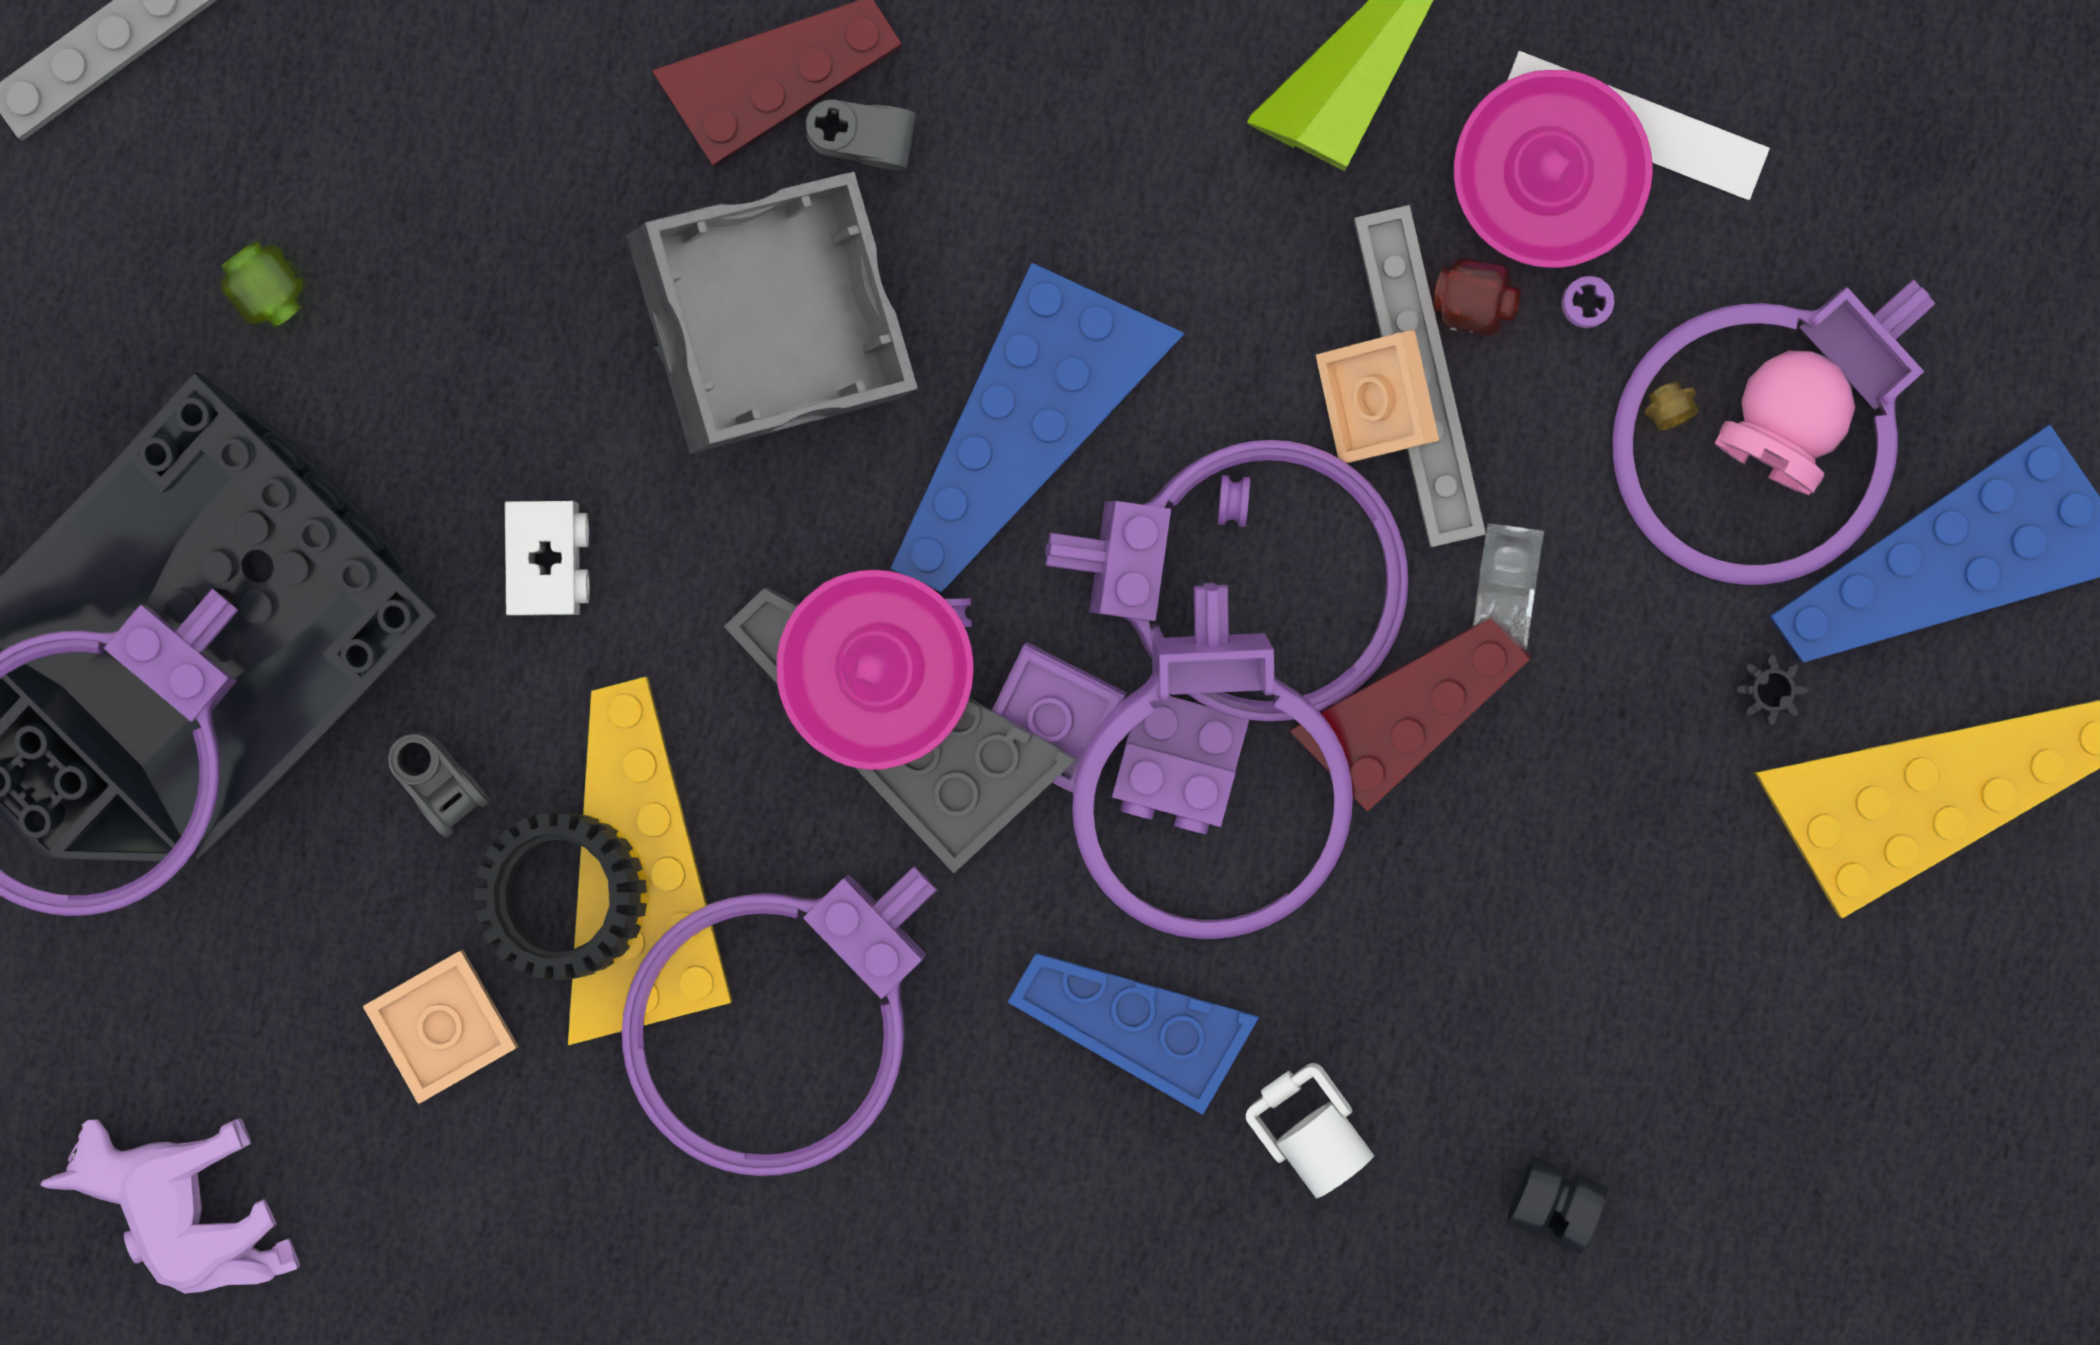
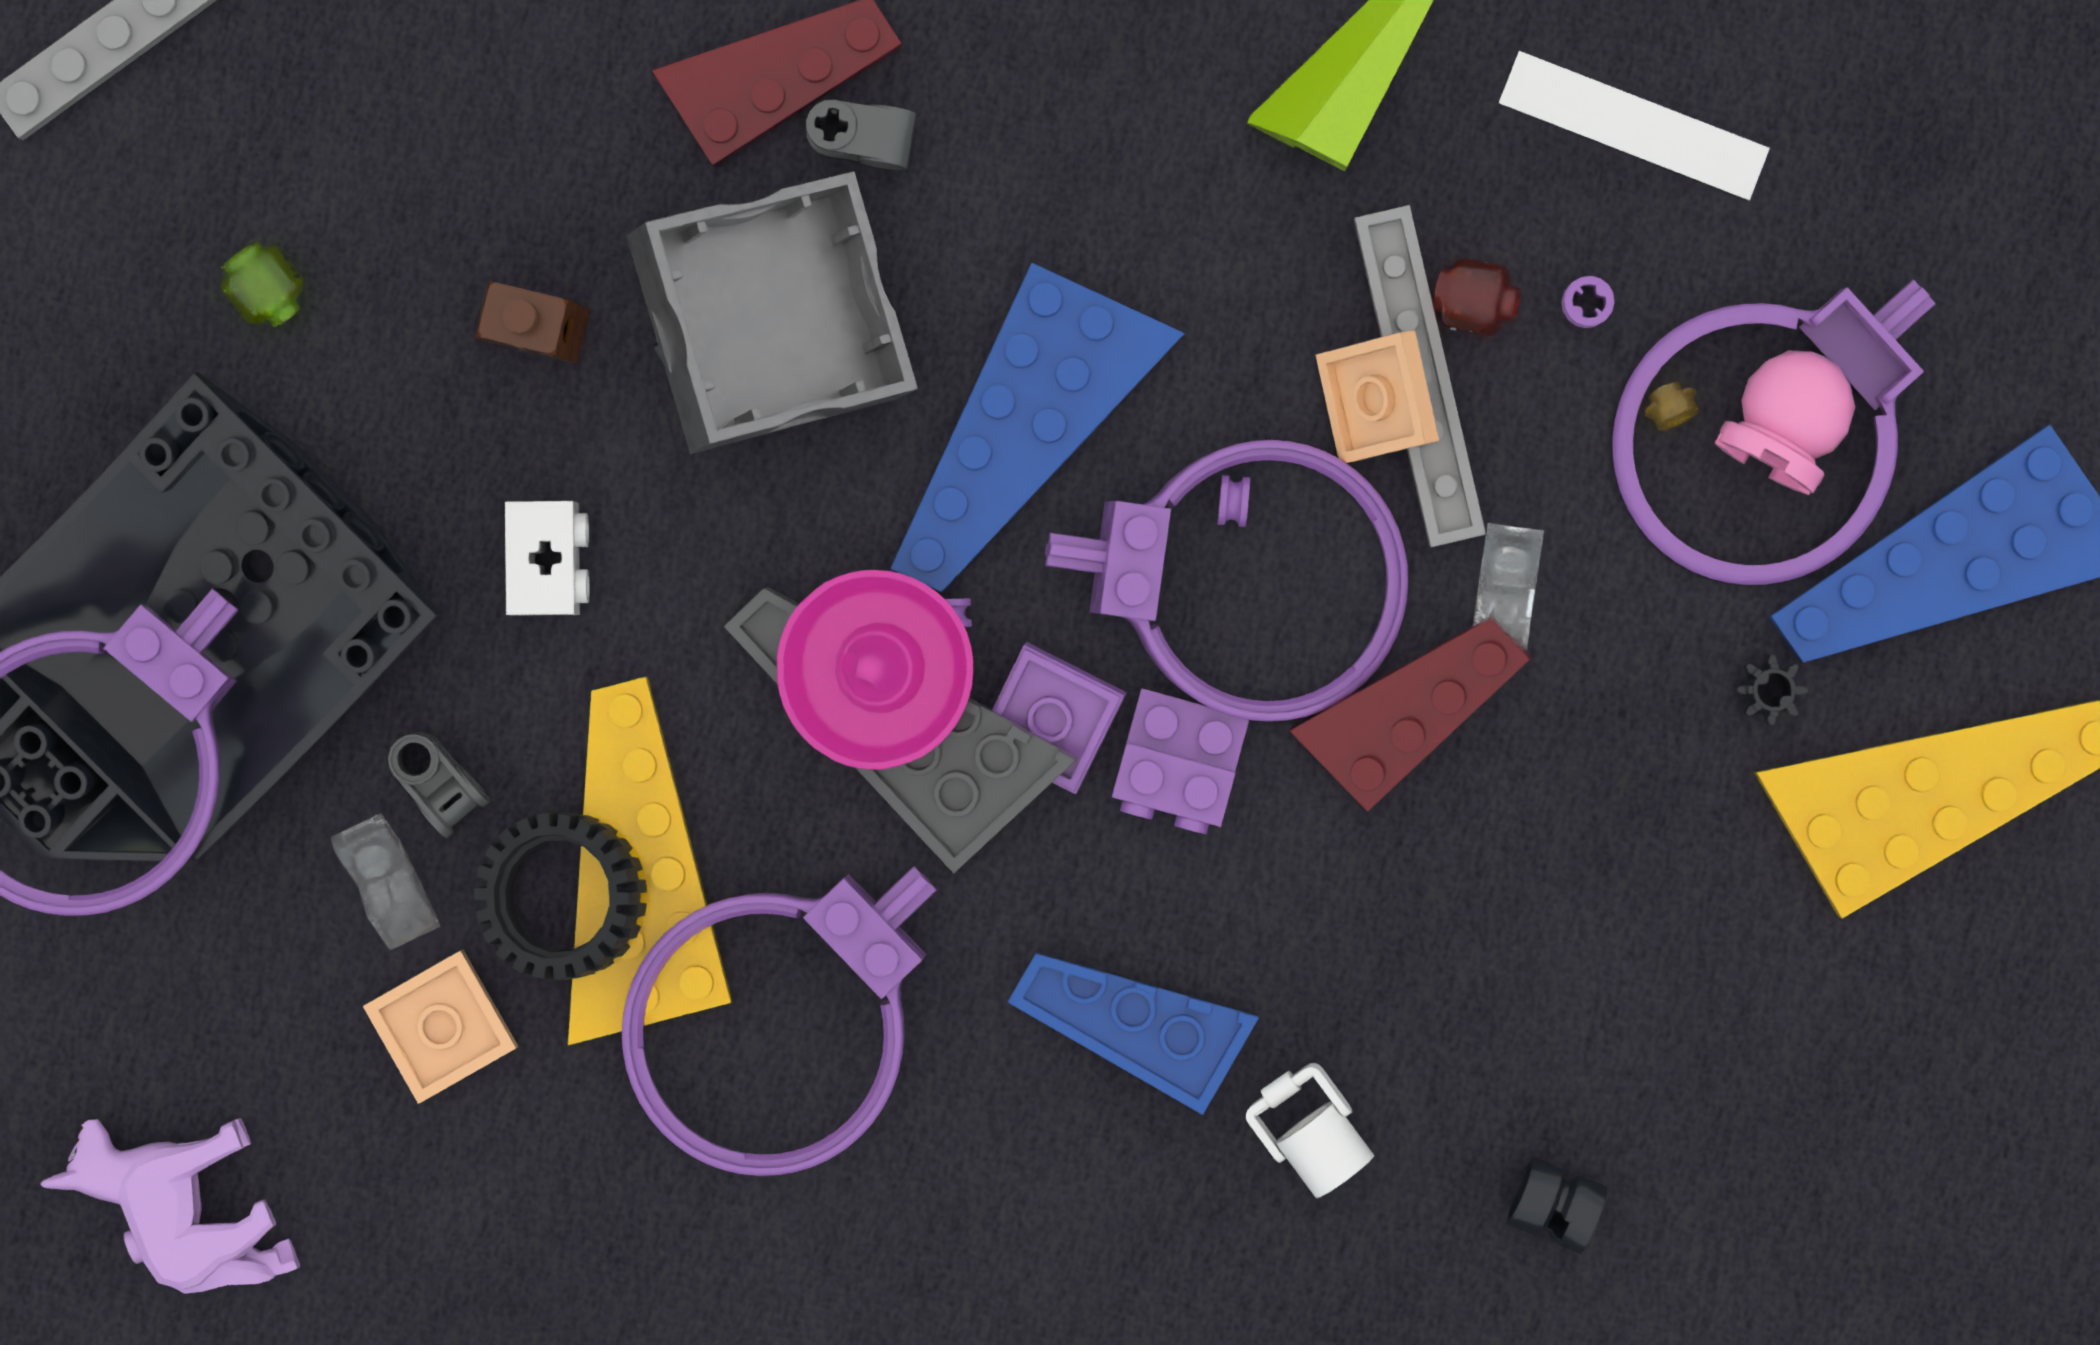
(386, 881): none -> clear slope
(532, 322): none -> reddish brown torso
(1209, 664): medium lavender brick -> none
(1553, 168): dark pink hat -> none

